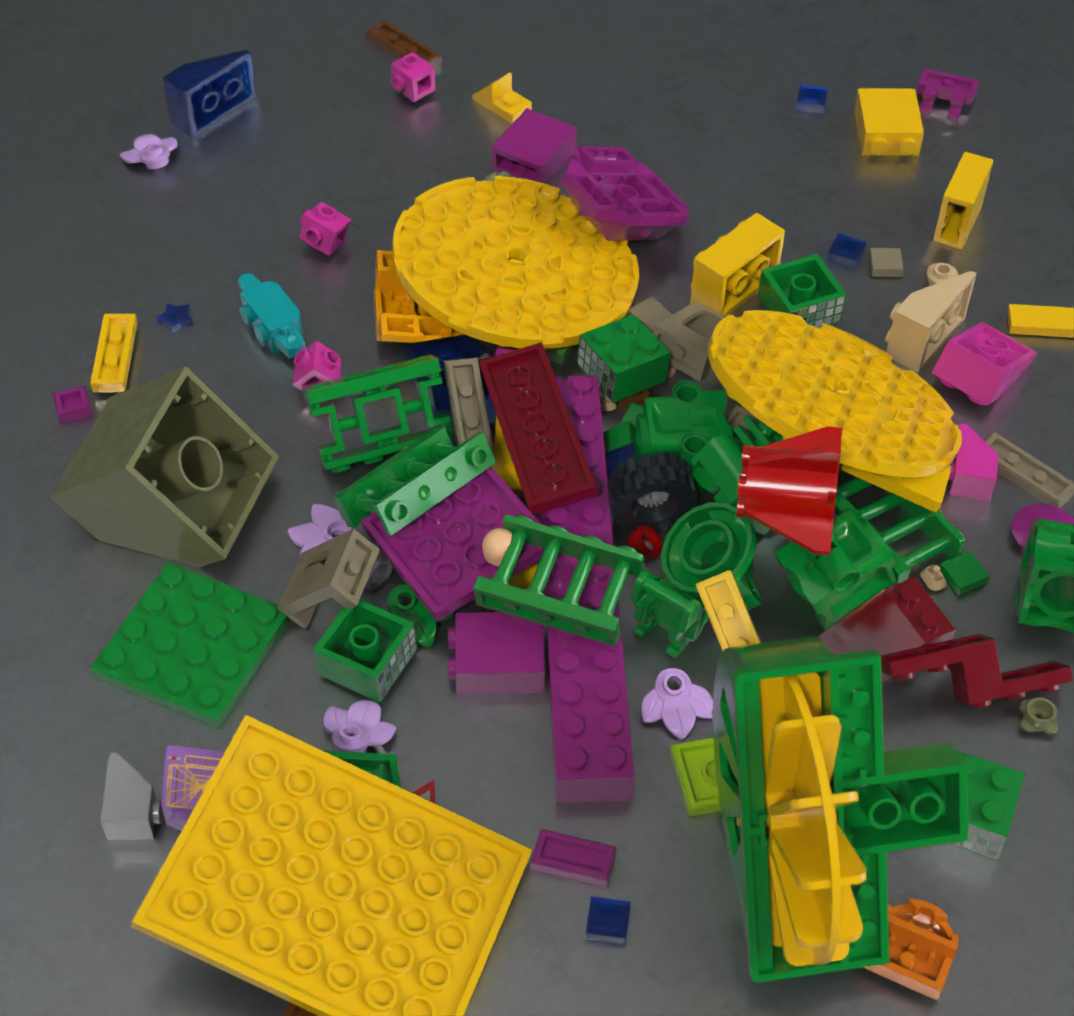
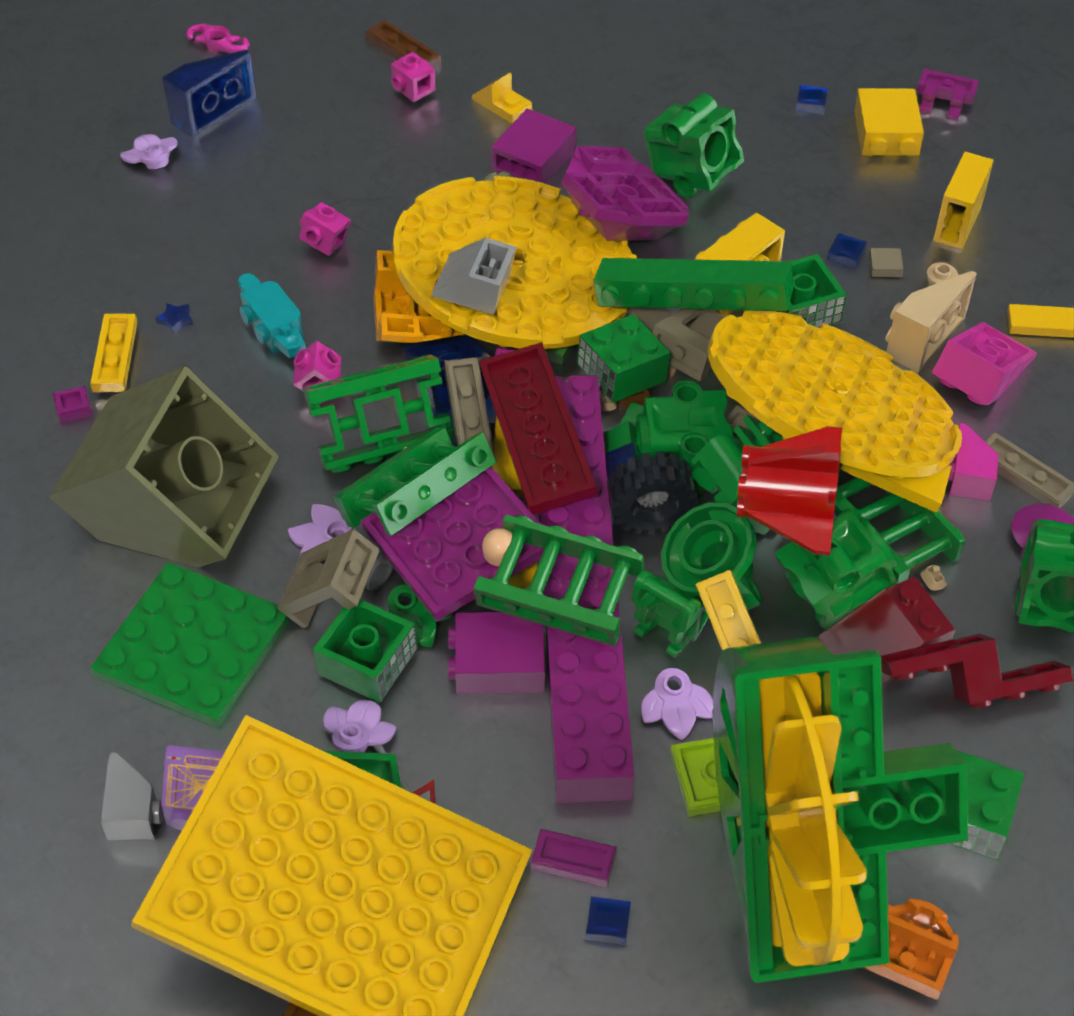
(211, 32): none -> dark pink piece
(476, 275): none -> light grey slope
(635, 541): red piece -> none
(694, 144): none -> green piece
(694, 284): none -> green brick
(964, 573): green tile -> none
(1039, 707): olive plate -> none

